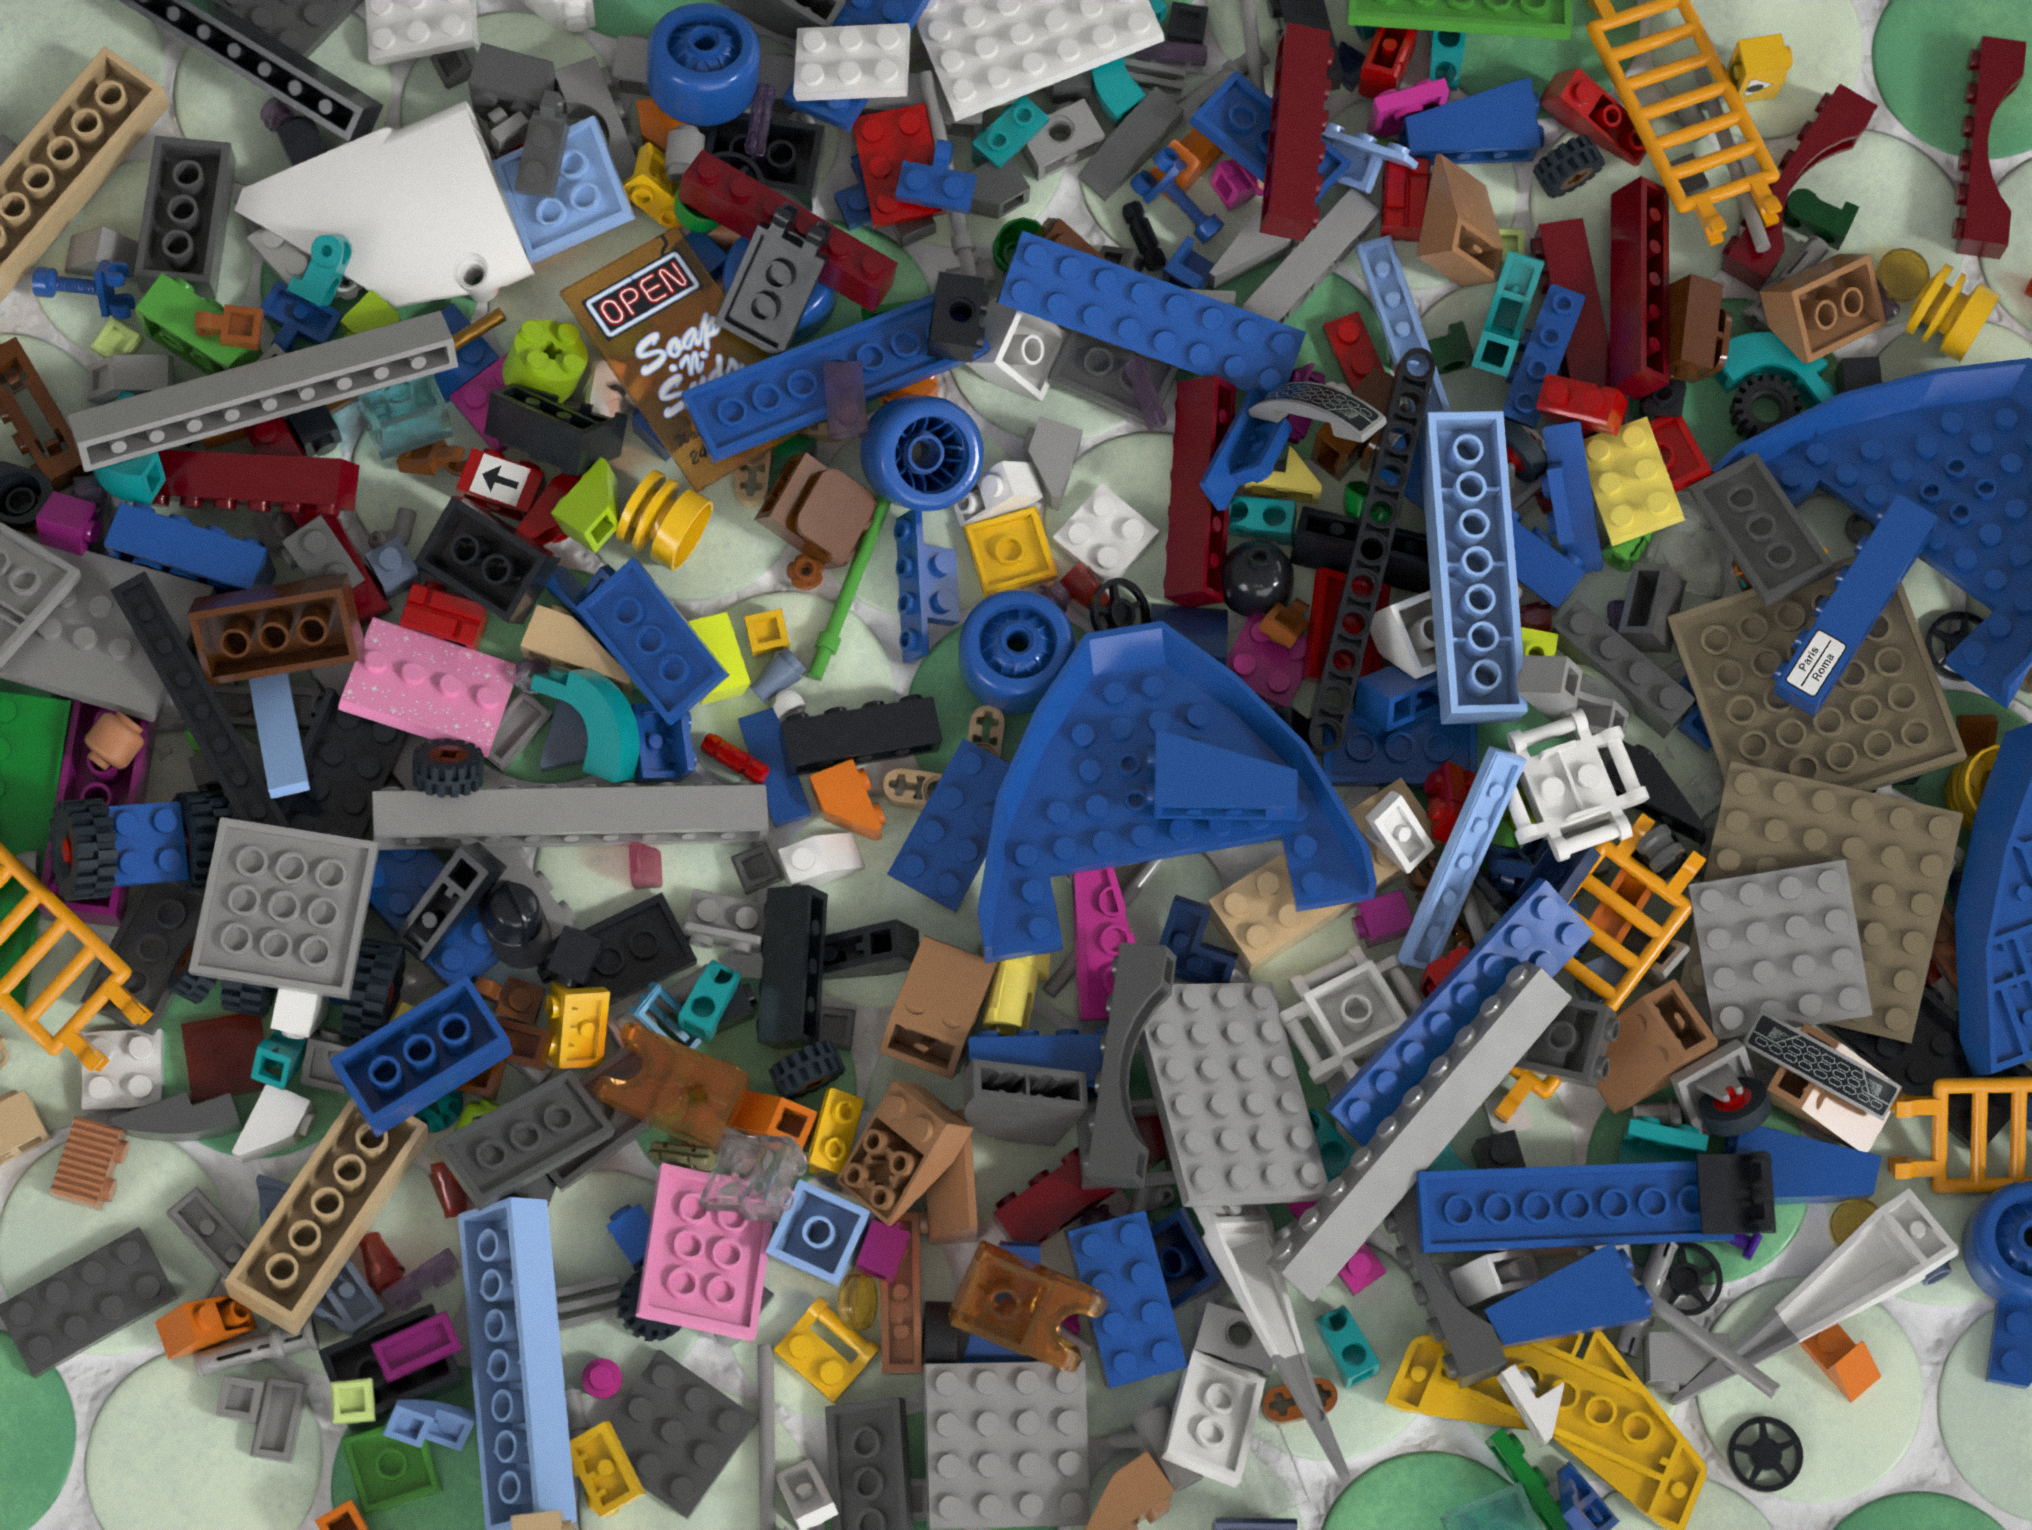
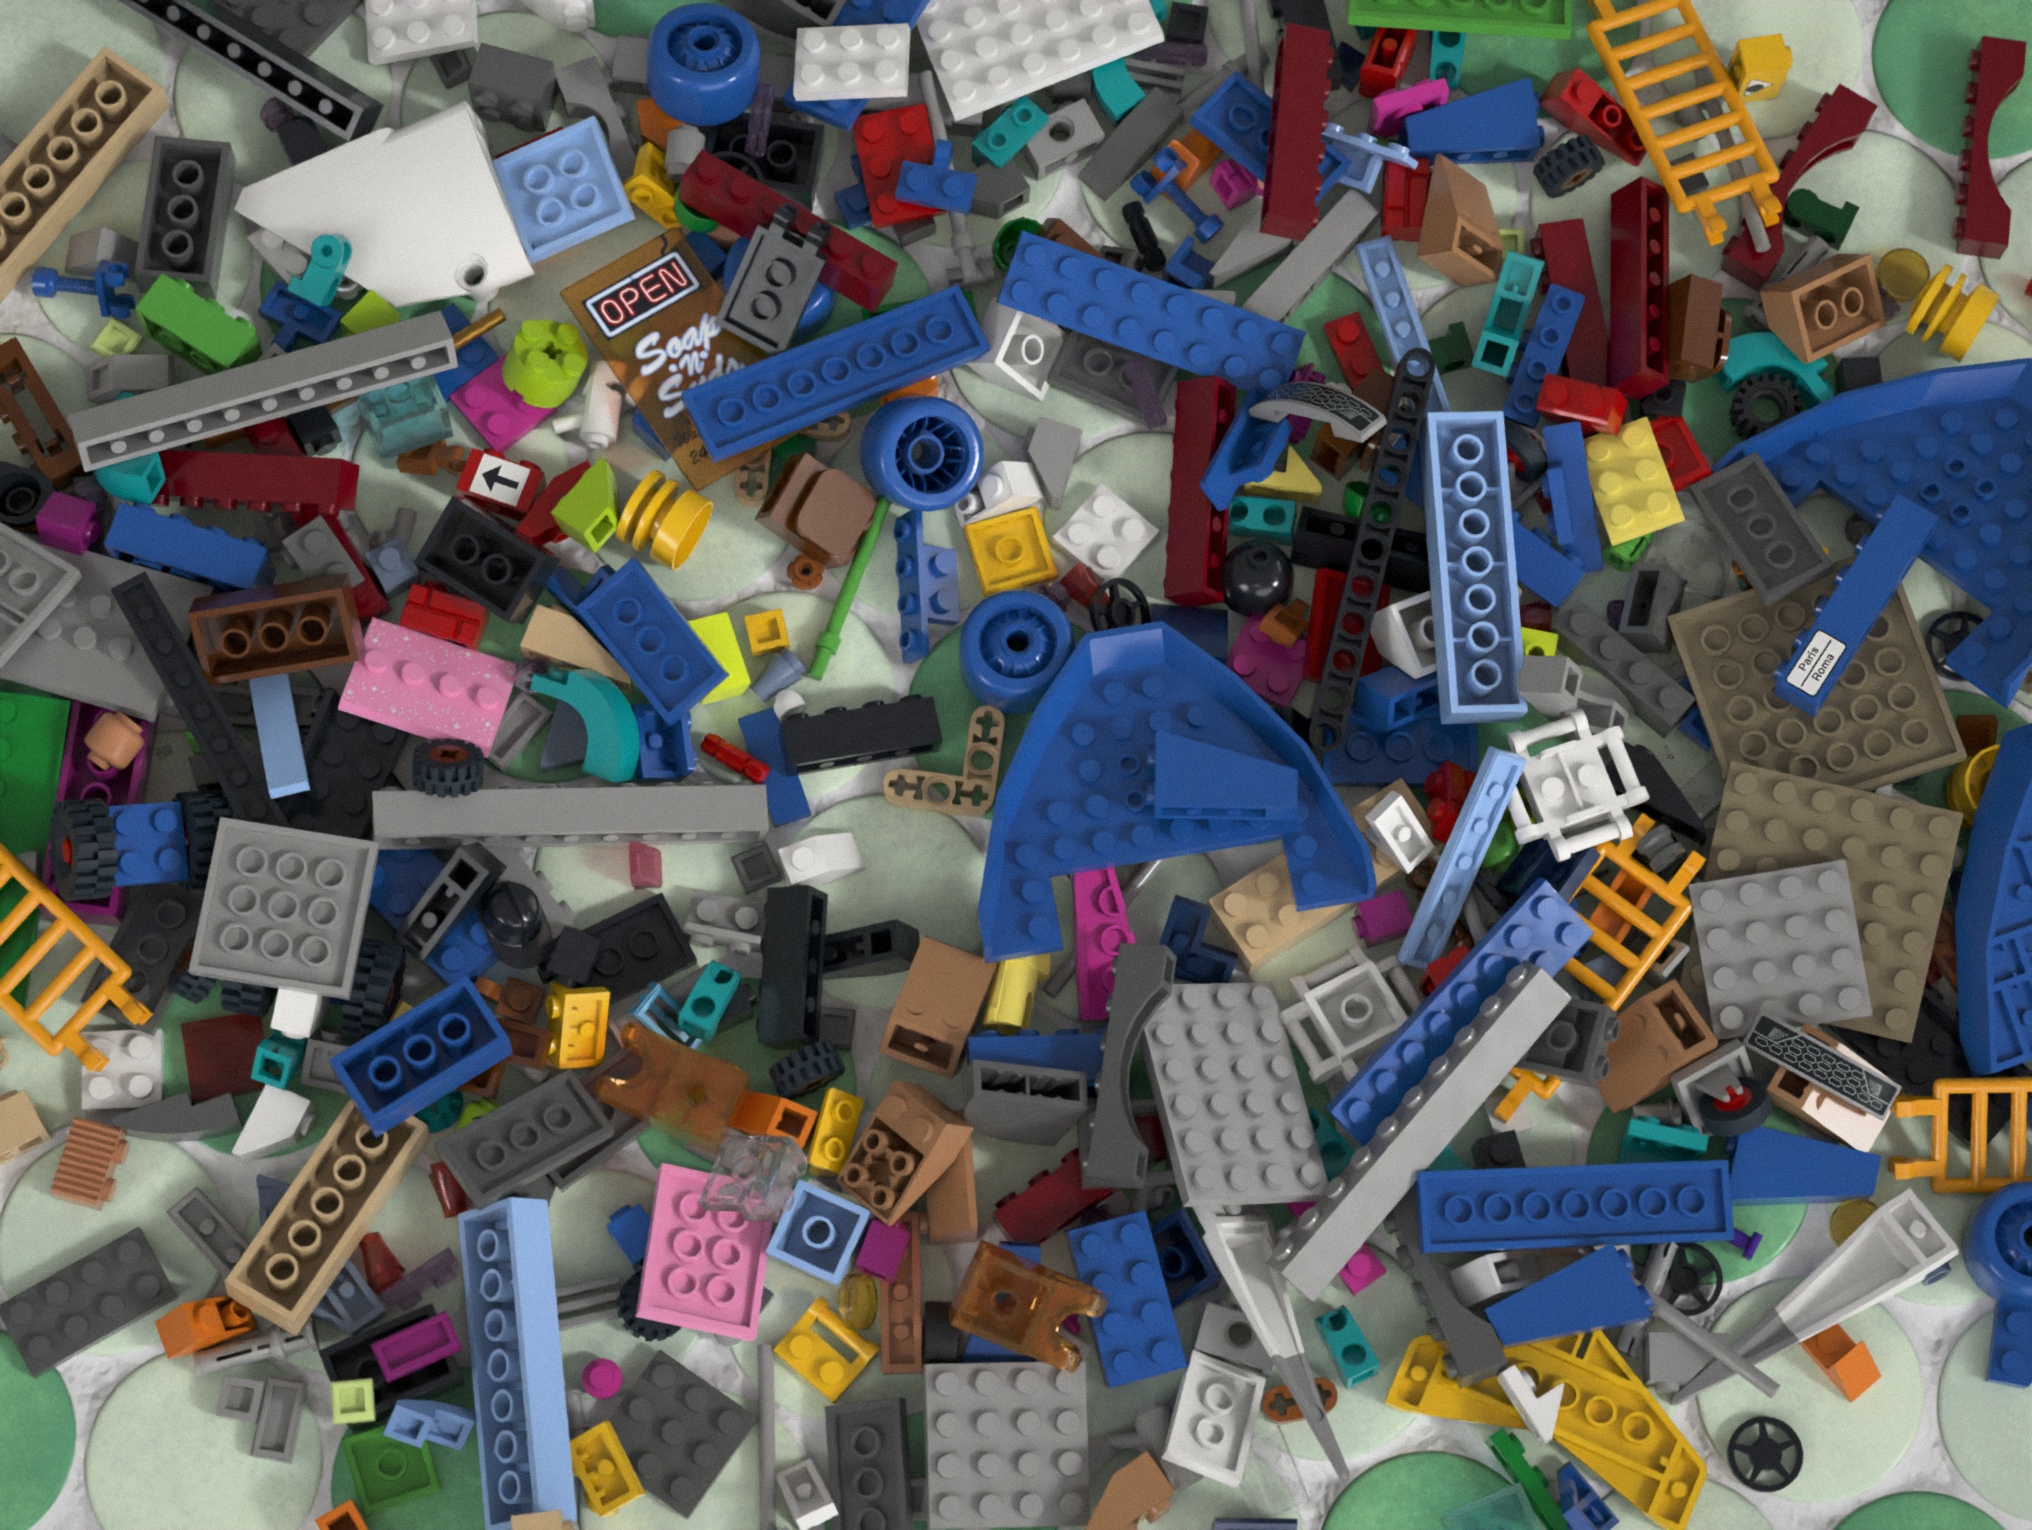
(237, 326): dark orange plate -> none
(506, 132): light grey tile -> none
(543, 148): dark grey hinge -> none
(552, 430): black wedge -> none
(683, 1155): olive axle -> none
(845, 400): clear purple plate -> none
(845, 801): orange slope -> none
(952, 828): blue plate -> none
(957, 296): black brick -> none
(1505, 865): dark blue tile -> none
(1736, 1193): black hinge -> none

